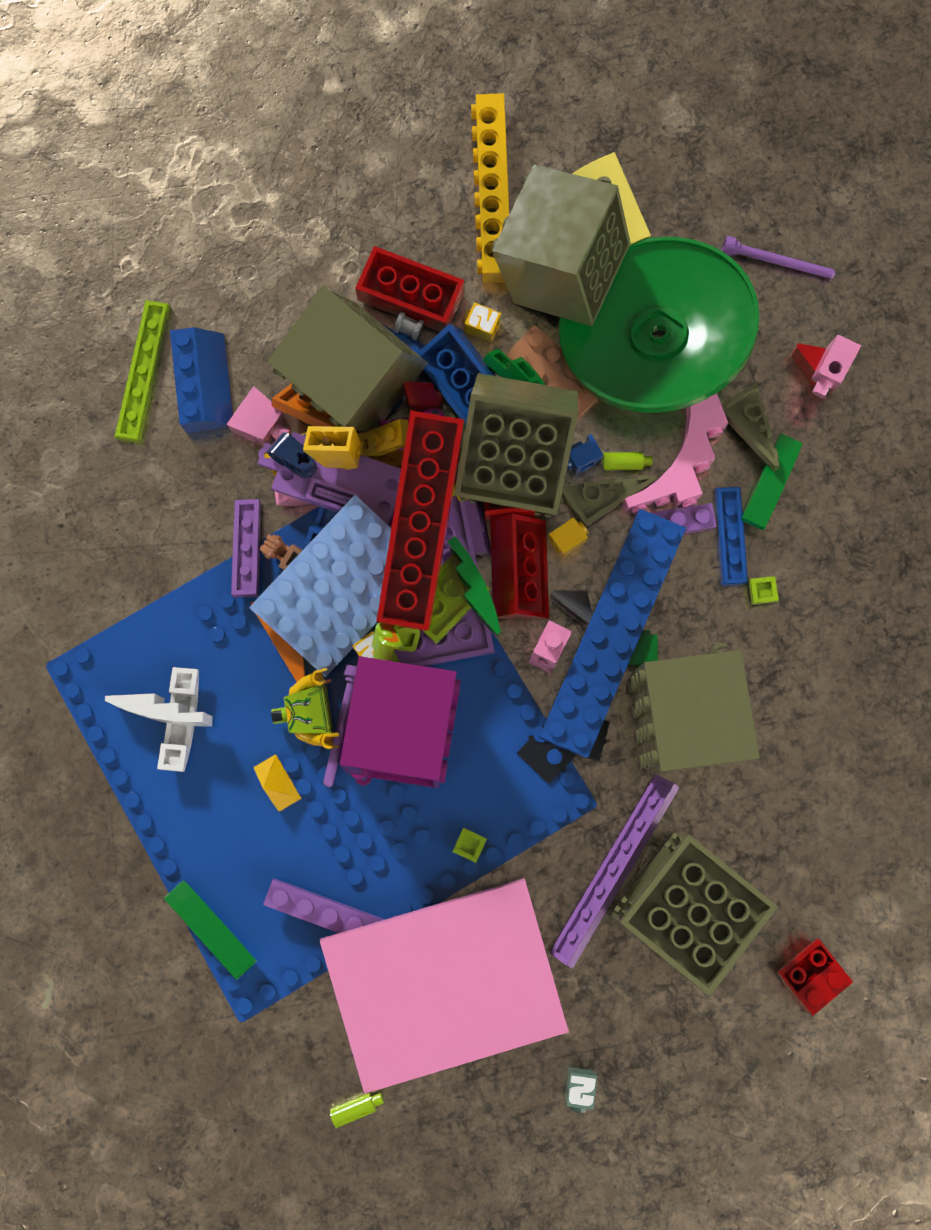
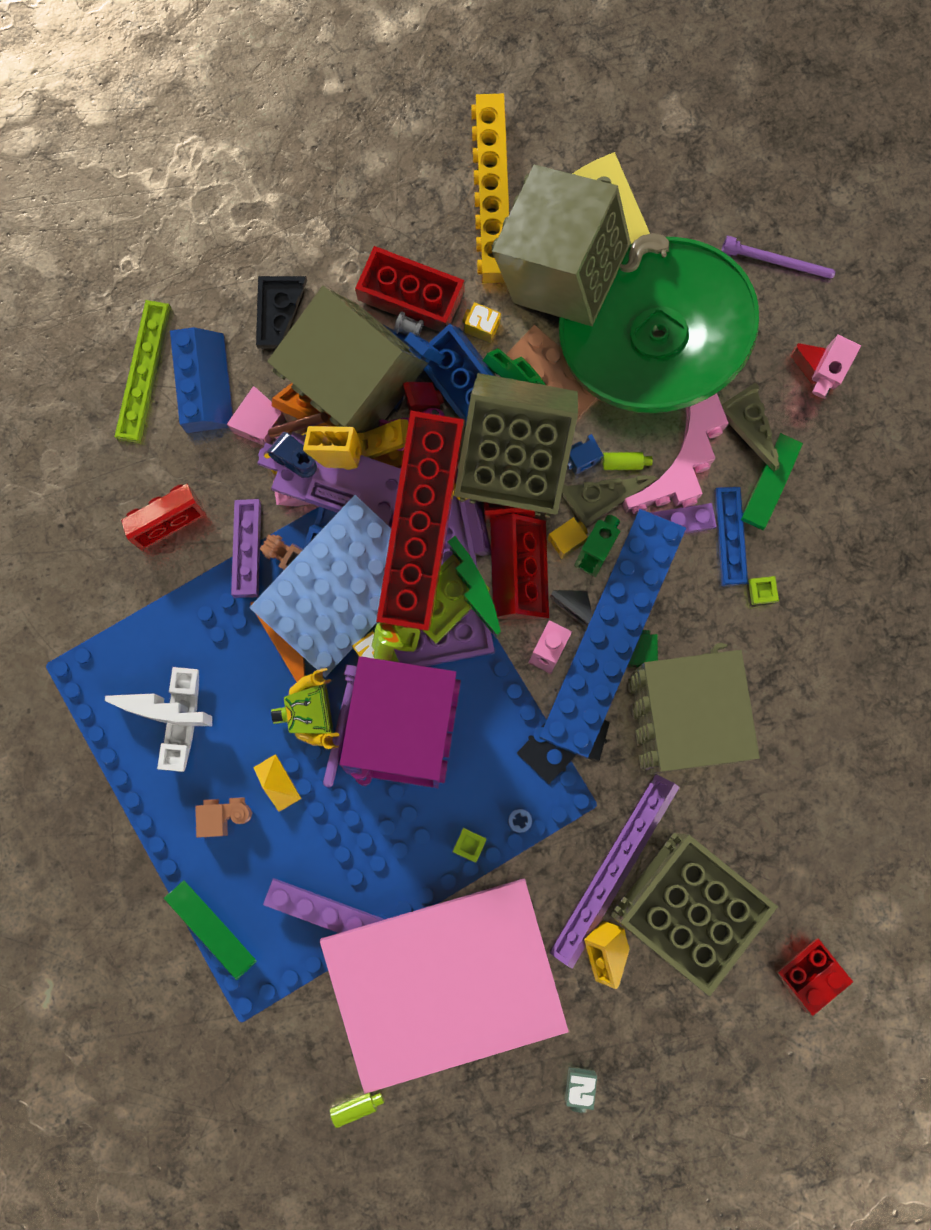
(162, 516): none -> red slope
(213, 817): none -> nougat brick
(276, 307): none -> black wing
(298, 424): none -> copper bar
(423, 349): none -> blue plate
(516, 828): none -> medium blue bush
(598, 545): none -> green torso
(607, 953): none -> yellow slope
(646, 243): none -> dark tan piece

